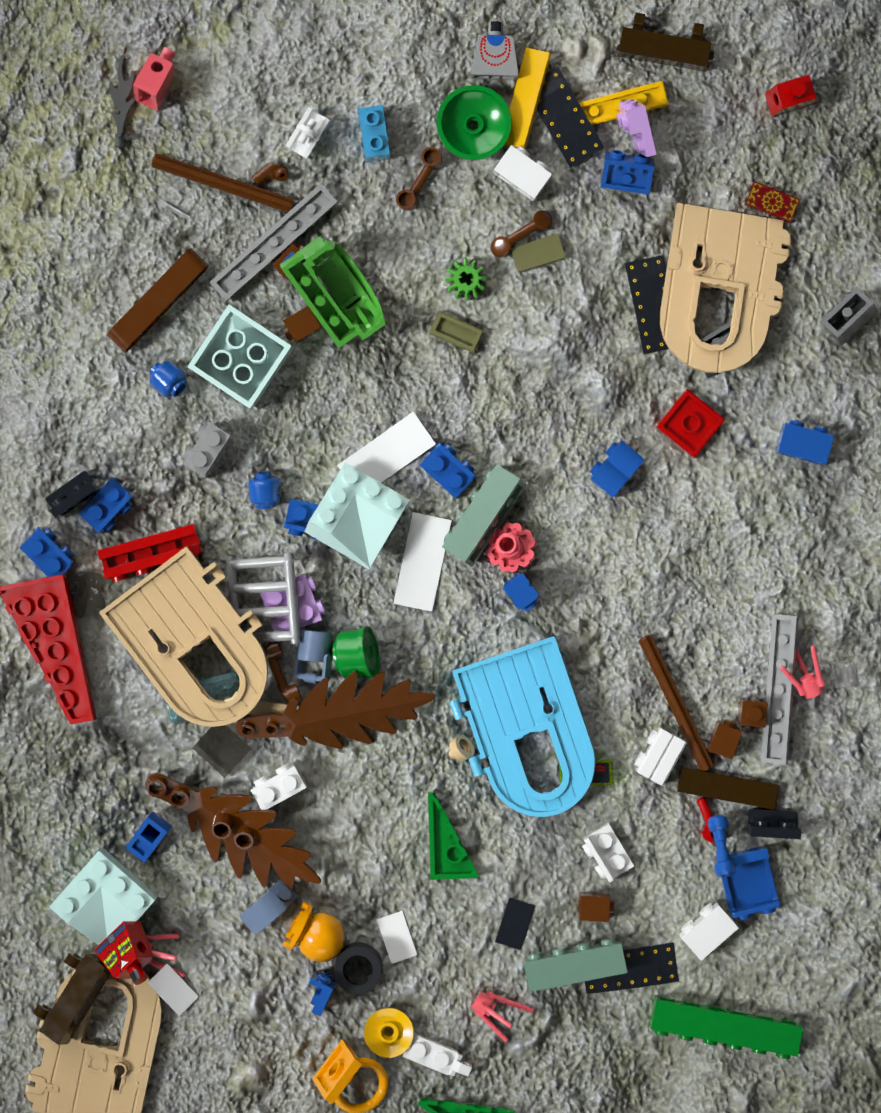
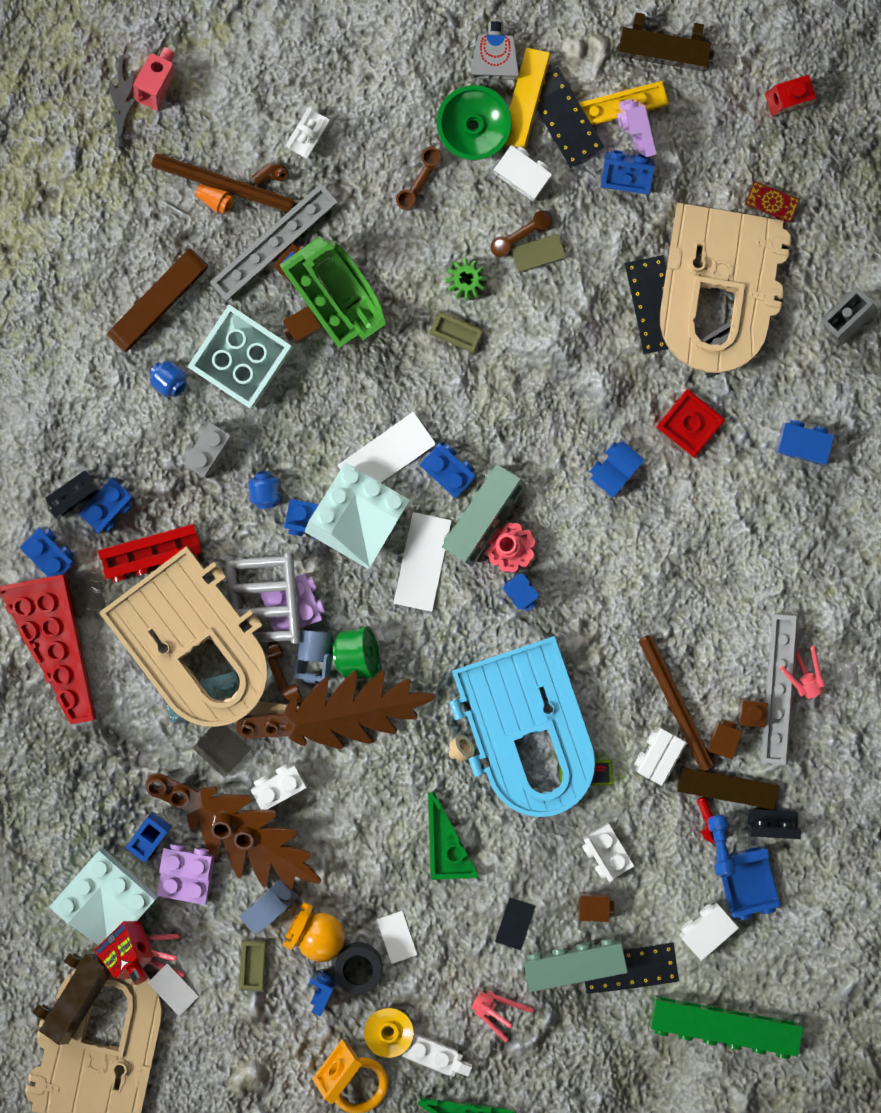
(185, 874): none -> lavender plate
(216, 199): none -> orange cone
(252, 965): none -> olive tile
(374, 133): dark azure brick -> none

